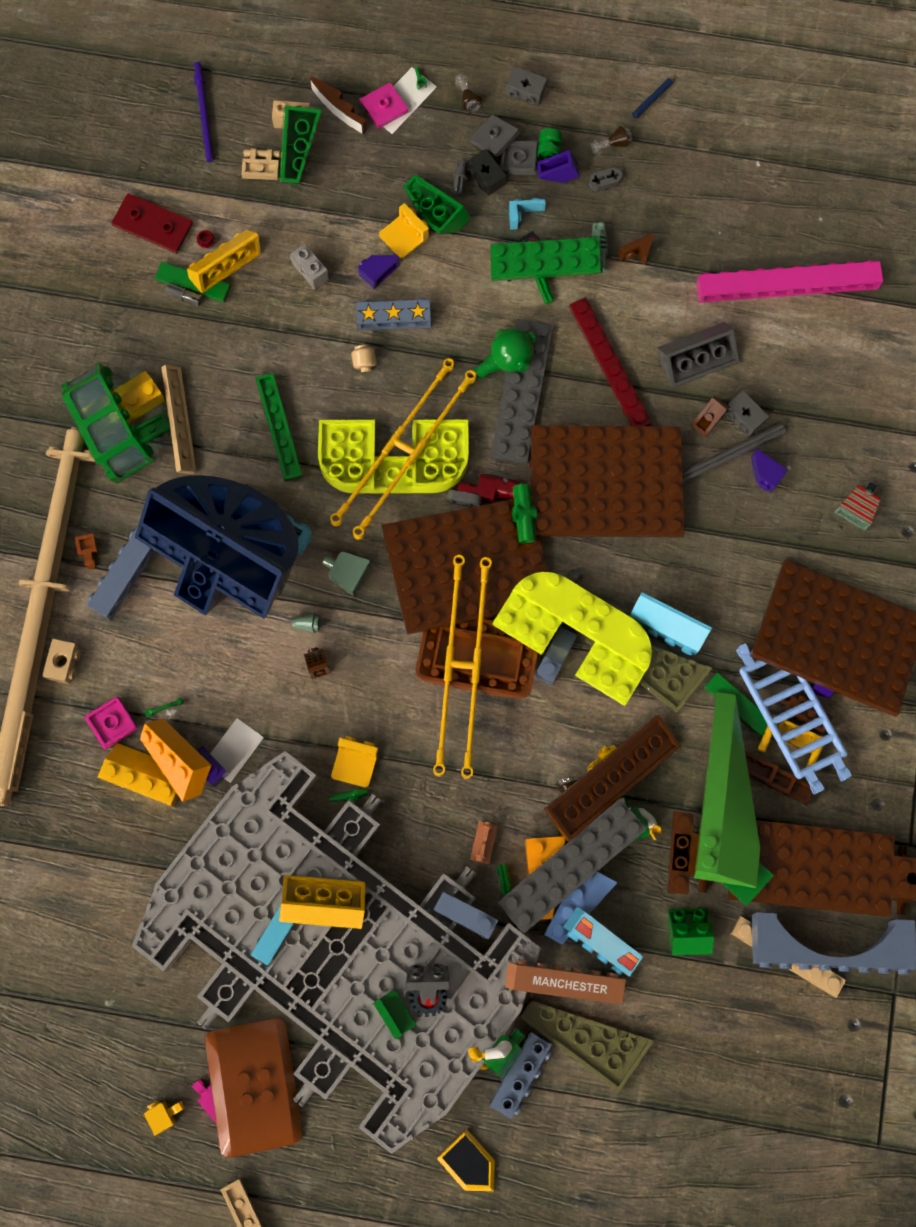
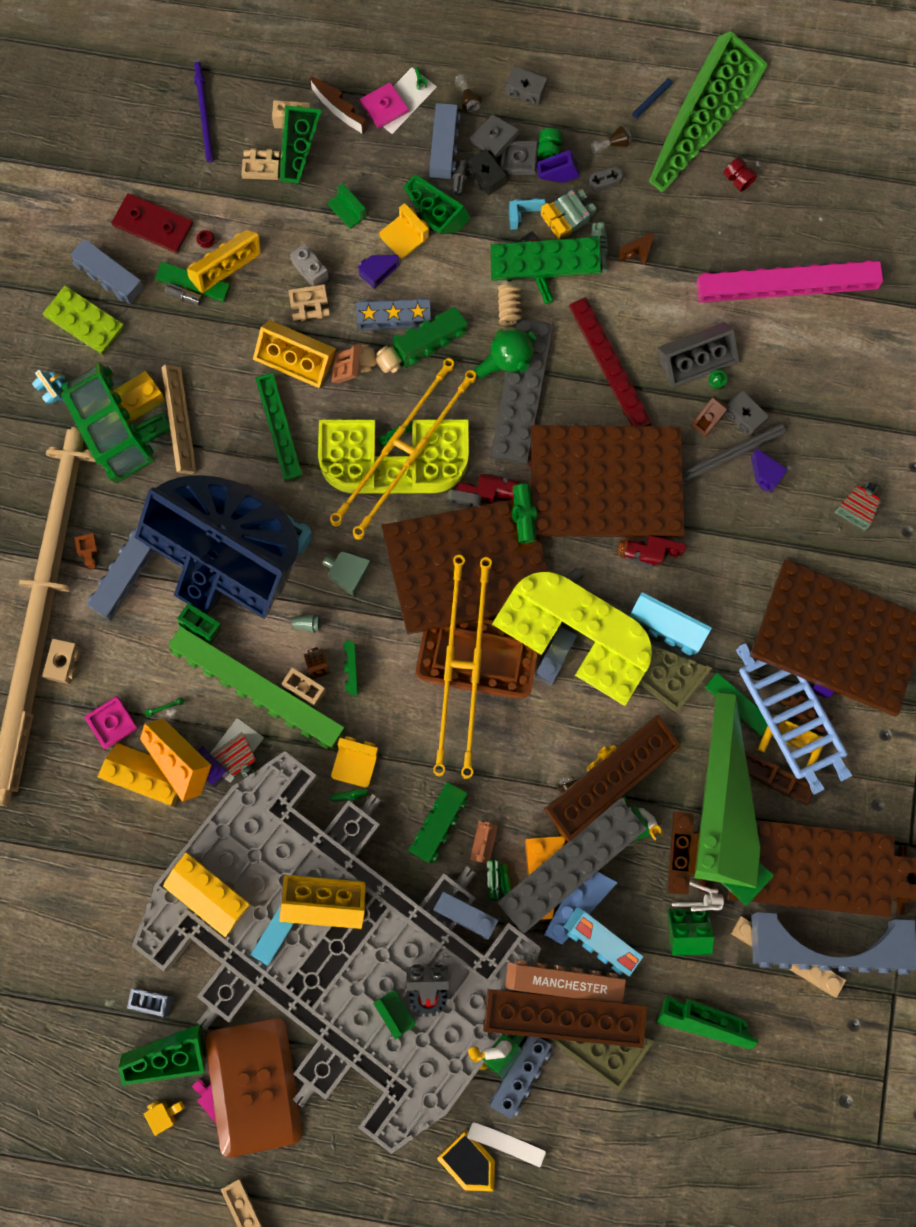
(52, 383): none -> medium azure hips
(83, 320): none -> lime plate
(106, 271): none -> sand blue brick
(162, 1006): none -> sand blue slope
(165, 1059): none -> green wedge
(199, 623): none -> green brick
(206, 894): none -> yellow slope
(236, 756): none -> torso
(256, 688): none -> bright green brick
(293, 353): none -> yellow slope
(303, 687): none -> tan brick
(308, 297): none -> tan plate
(347, 207): none -> green panel
(349, 368): none -> nougat plate
(351, 668): none -> green plate
(383, 440): none -> green axle
(388, 359): none -> tan head
(430, 336): none -> green wedge
(438, 822): none -> green wedge
(443, 141): none -> sand blue brick
(493, 879): none -> green axle
(506, 1144): none -> white sticker
(509, 305): none -> tan piece
(564, 1018): none -> reddish brown plate
(568, 213): none -> hips
(650, 553): none -> dark red plate
(706, 1022): none -> green wedge
(712, 901): none -> white plant
(717, 92): none -> bright green wedge
(717, 379): none -> green tile
(740, 174): none -> dark red wheel

